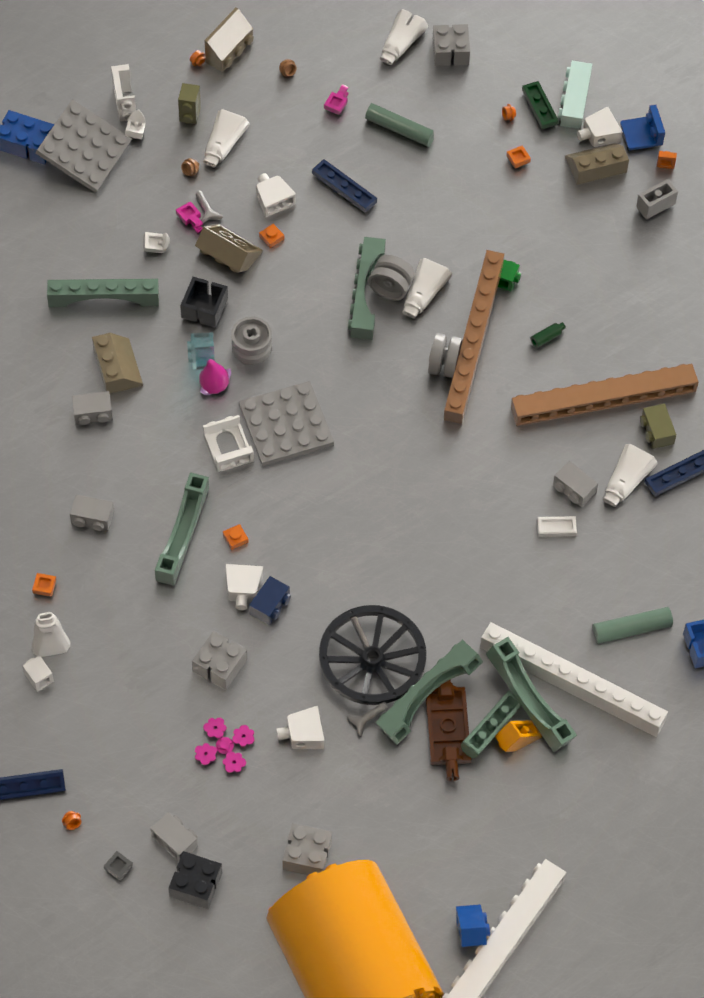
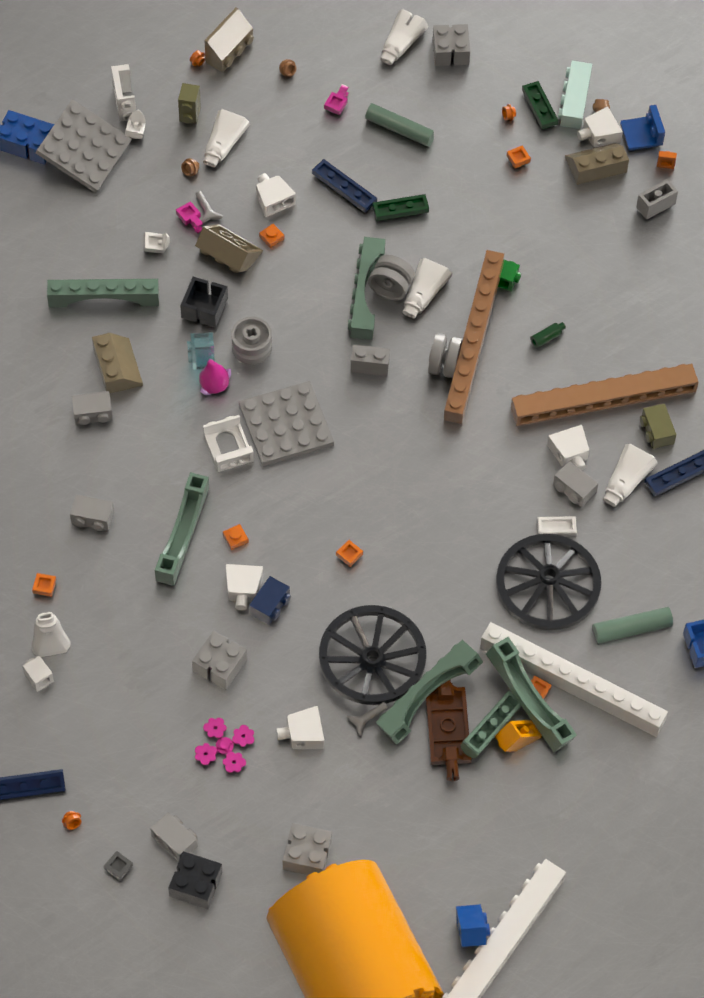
(349, 553): none -> orange plate
(370, 360): none -> light grey brick
(400, 207): none -> dark green plate
(541, 686): none -> orange plate
(546, 583): none -> black wheel
(570, 446): none -> white torso
(600, 104): none -> medium nougat plate

